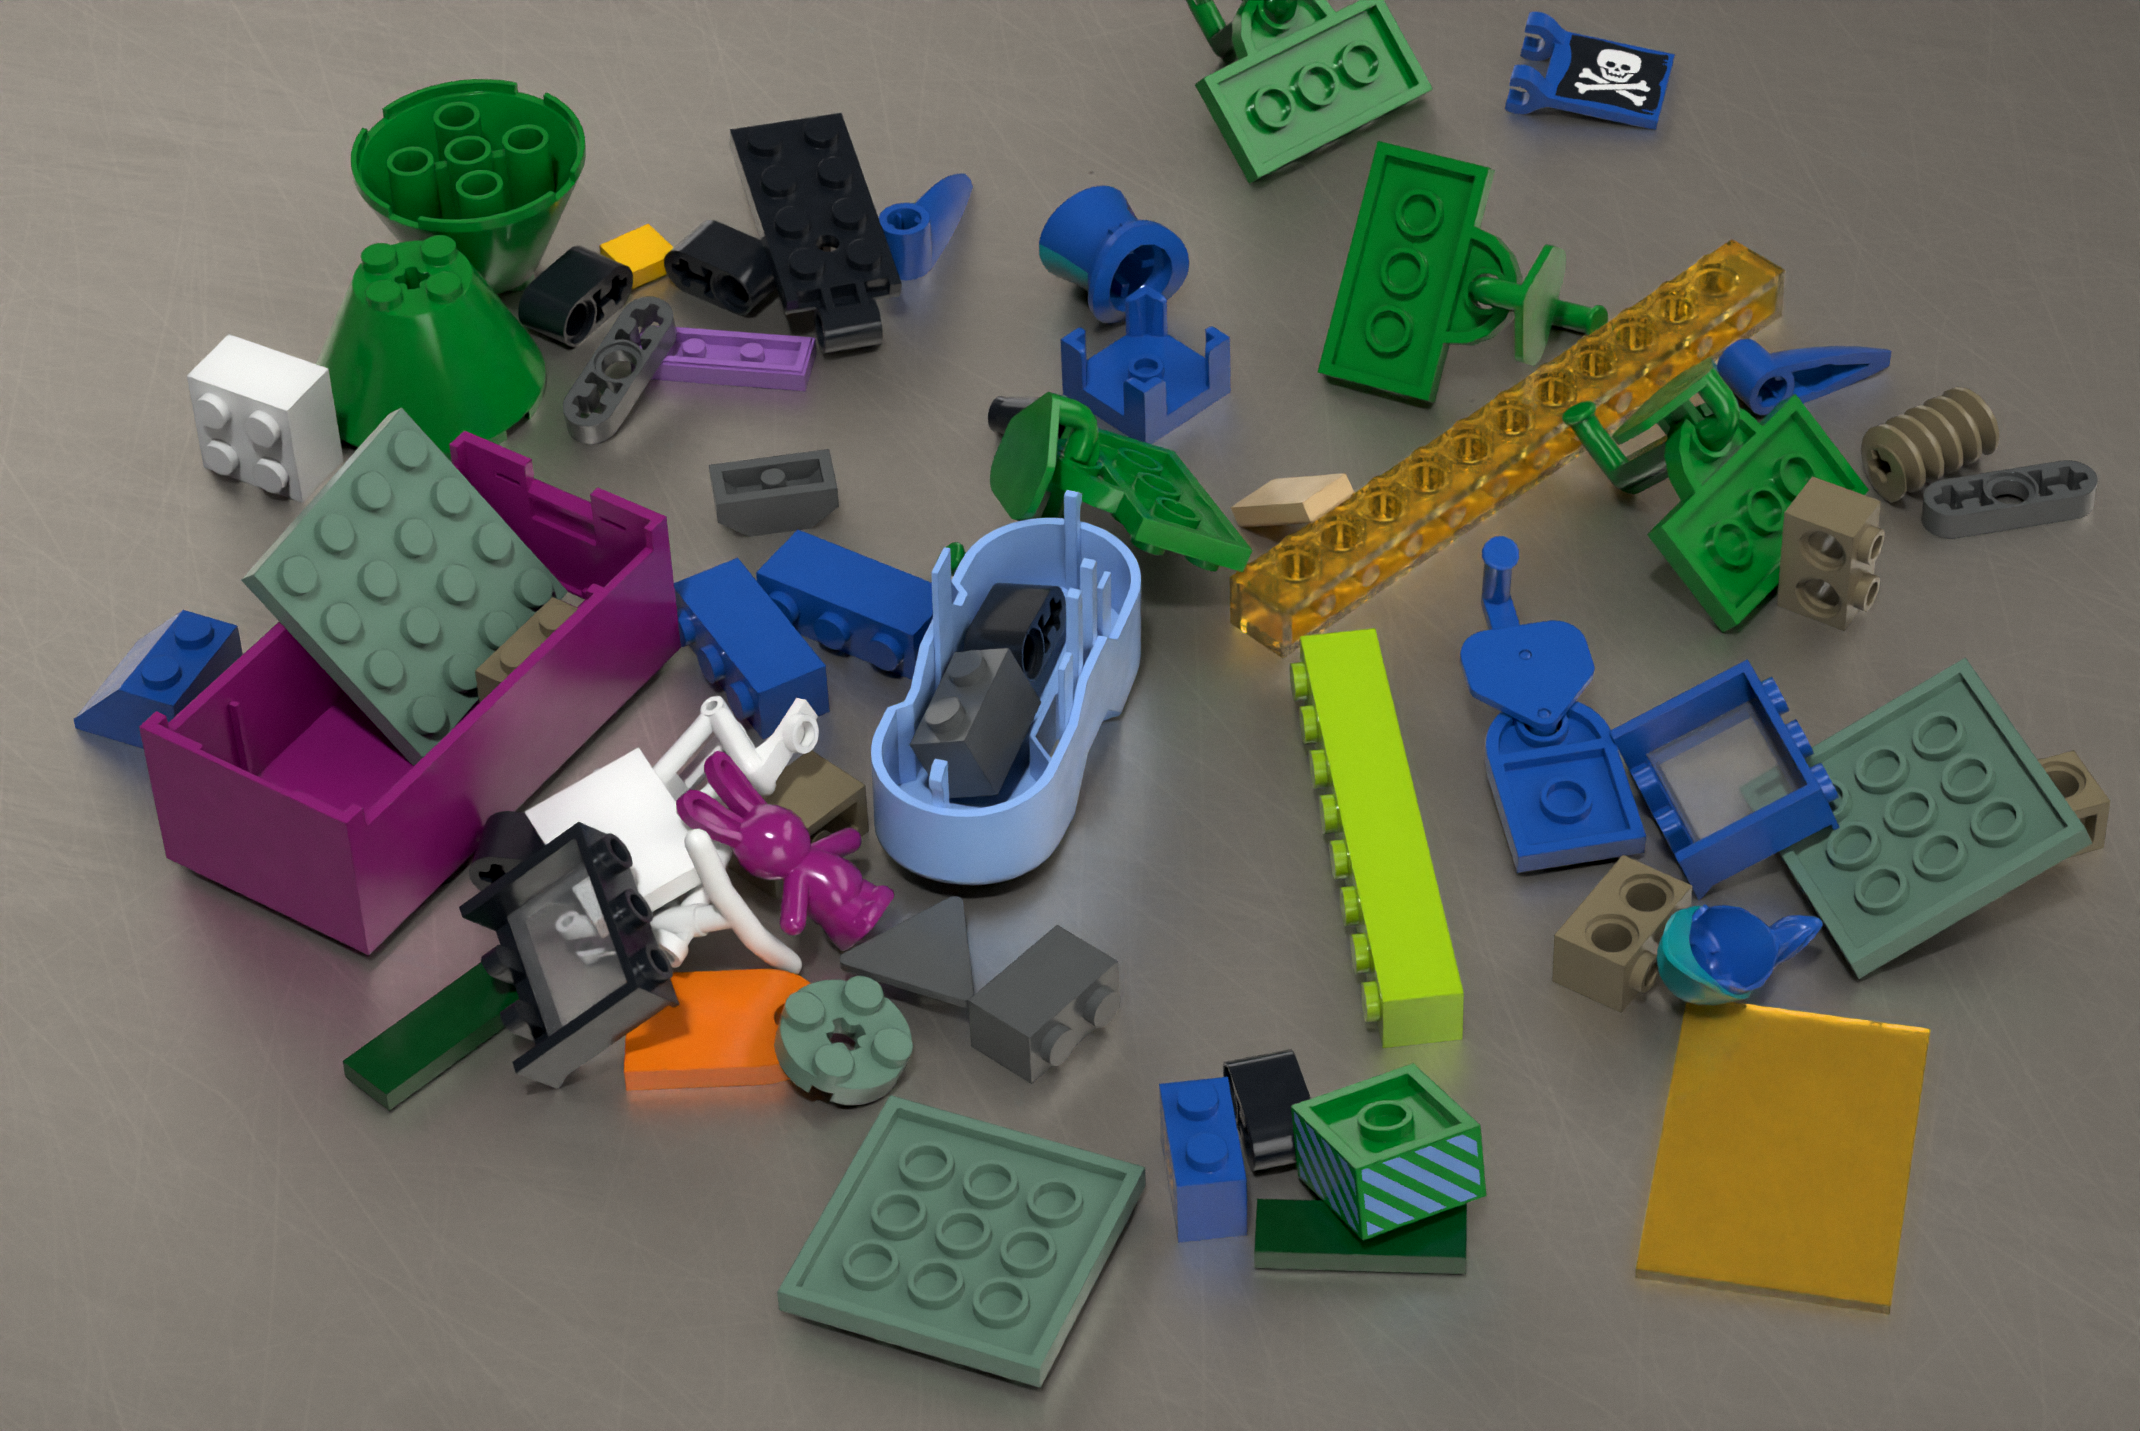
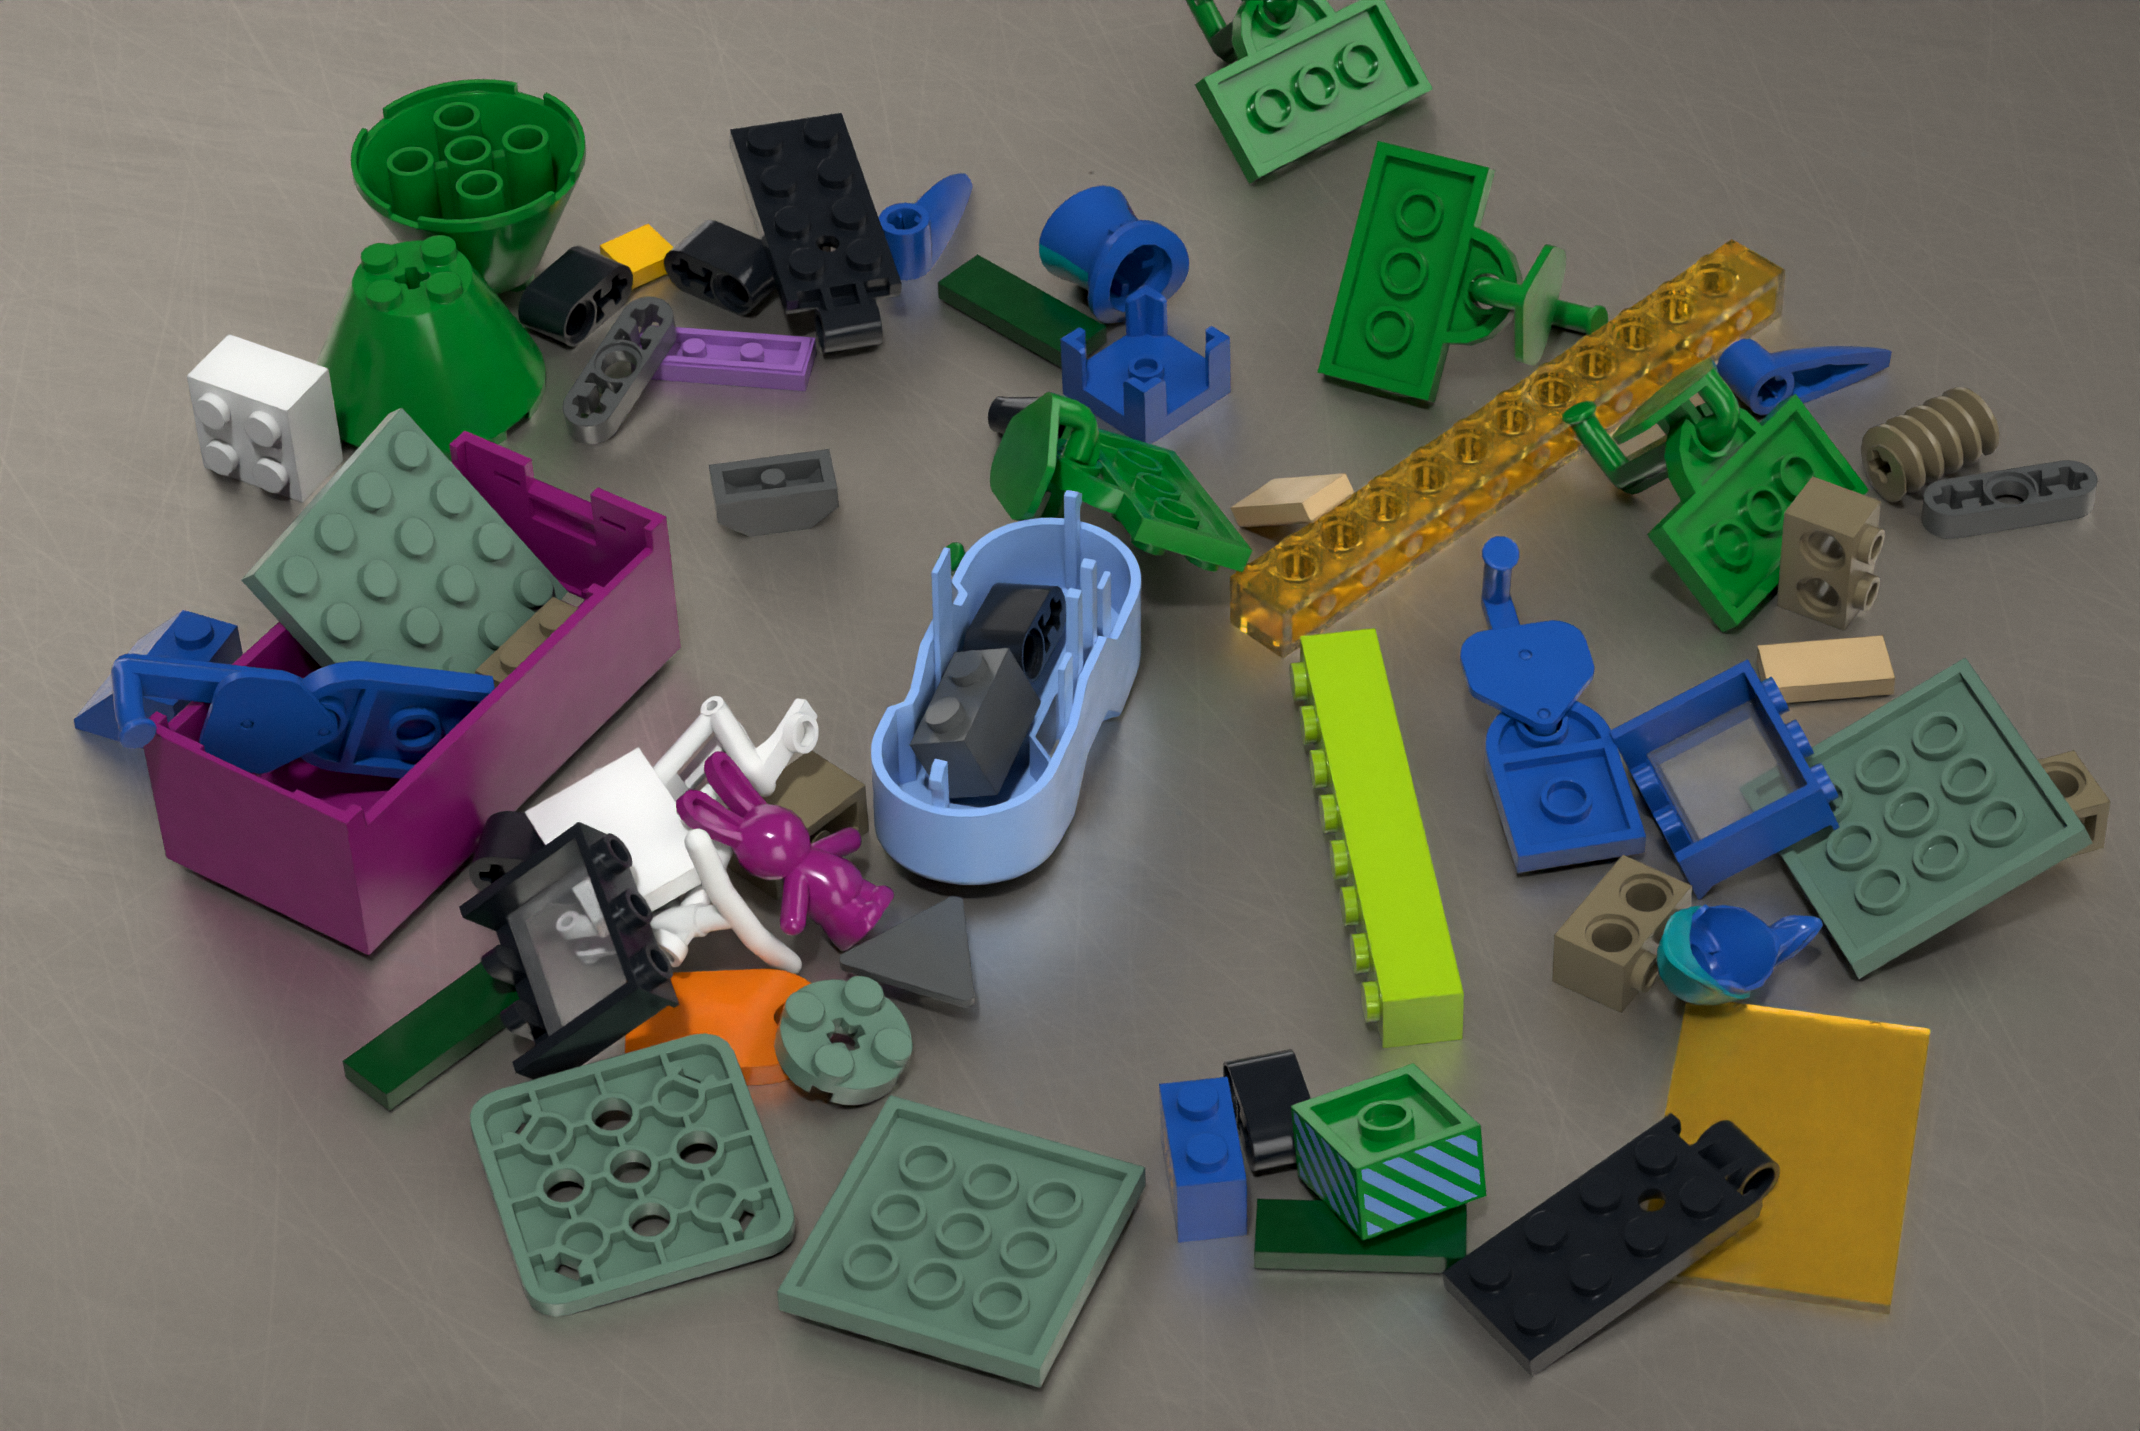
(336, 718): none -> blue plate
(675, 1098): none -> sand green piece
(748, 646): blue brick -> none
(849, 601): blue brick -> none
(1017, 308): none -> dark green tile
(1044, 1004): dark grey brick -> none
(1589, 76): flag -> none
(1598, 1252): none -> black hinge
(1828, 668): none -> tan tile

